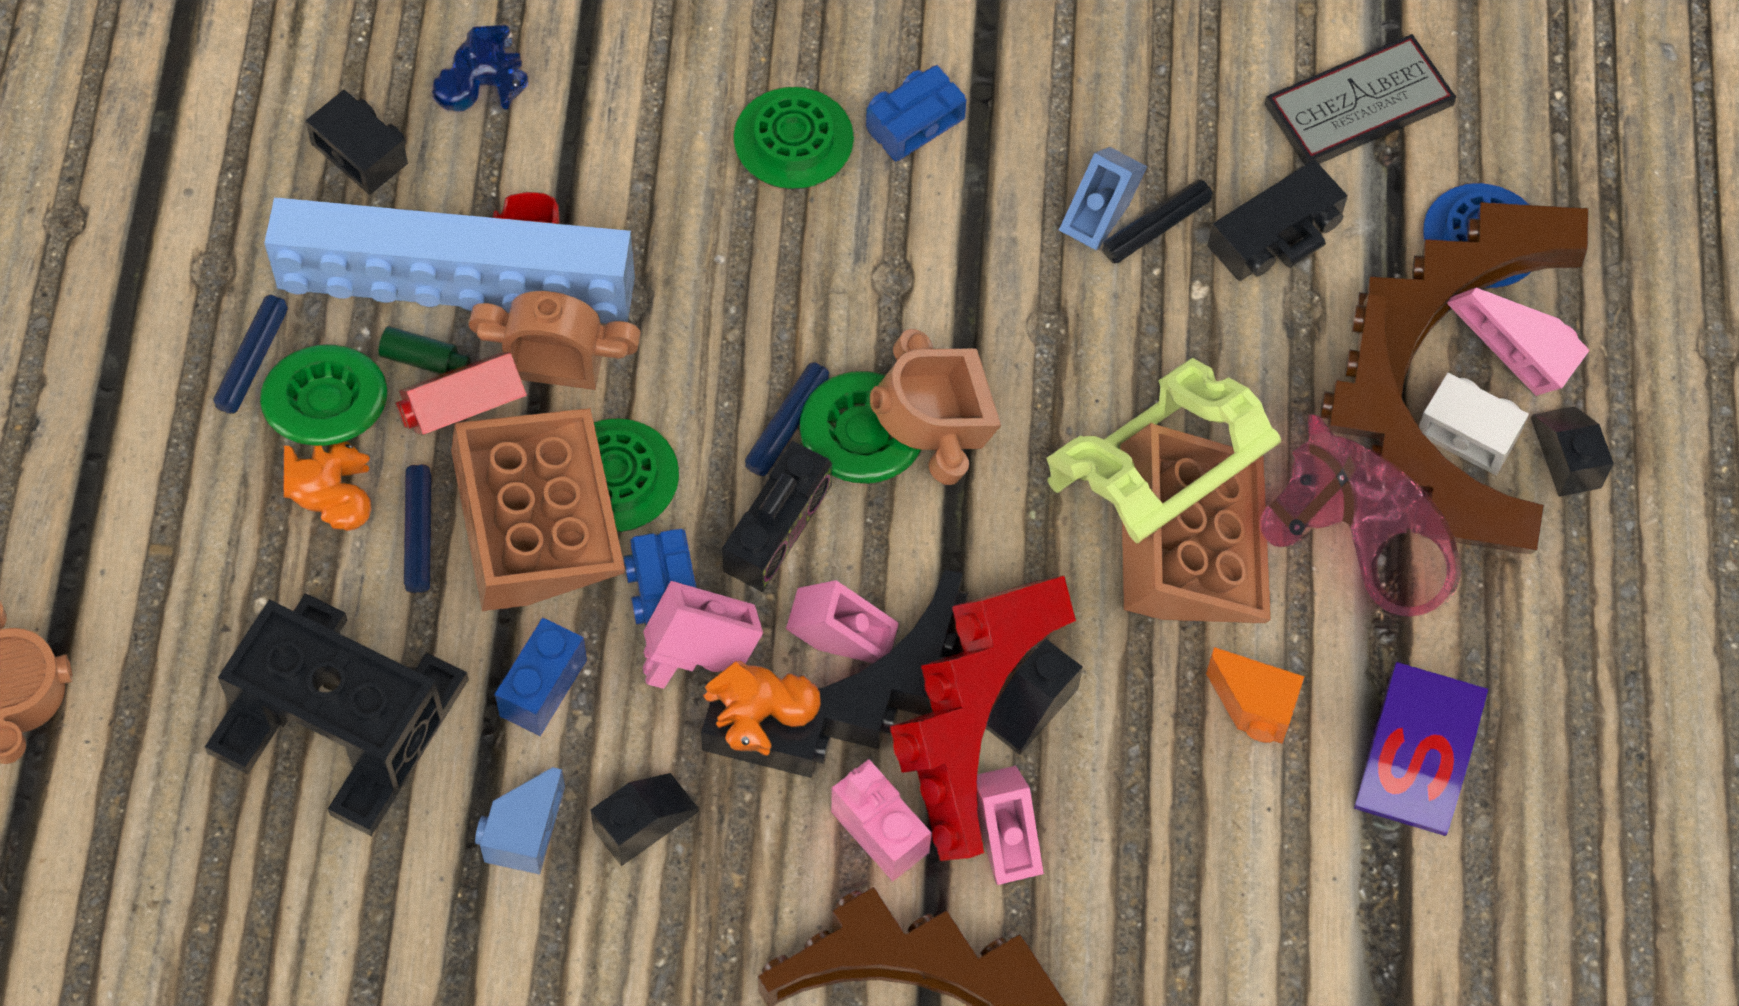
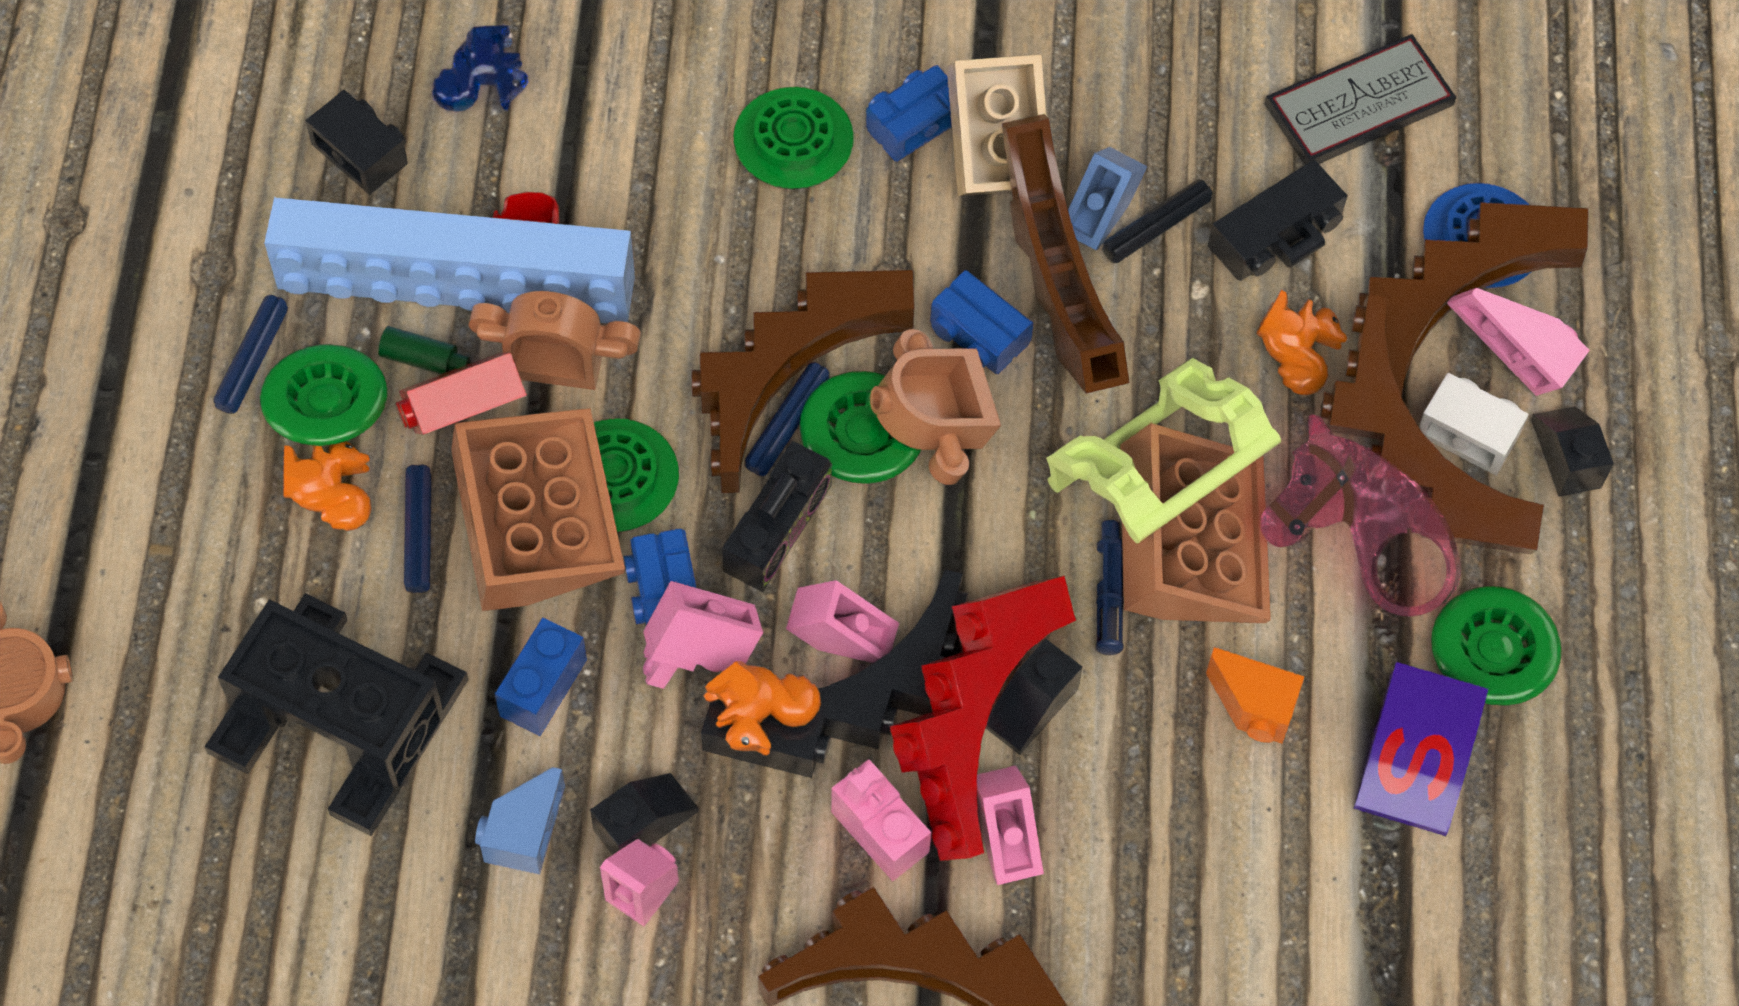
(639, 879): none -> bright pink slope
(830, 313): none -> reddish brown arch
(980, 321): none -> blue brick
(981, 99): none -> tan brick
(1043, 230): none -> reddish brown arch
(1110, 589): none -> dark blue piece
(1290, 340): none -> orange animal
(1495, 648): none -> green wheel

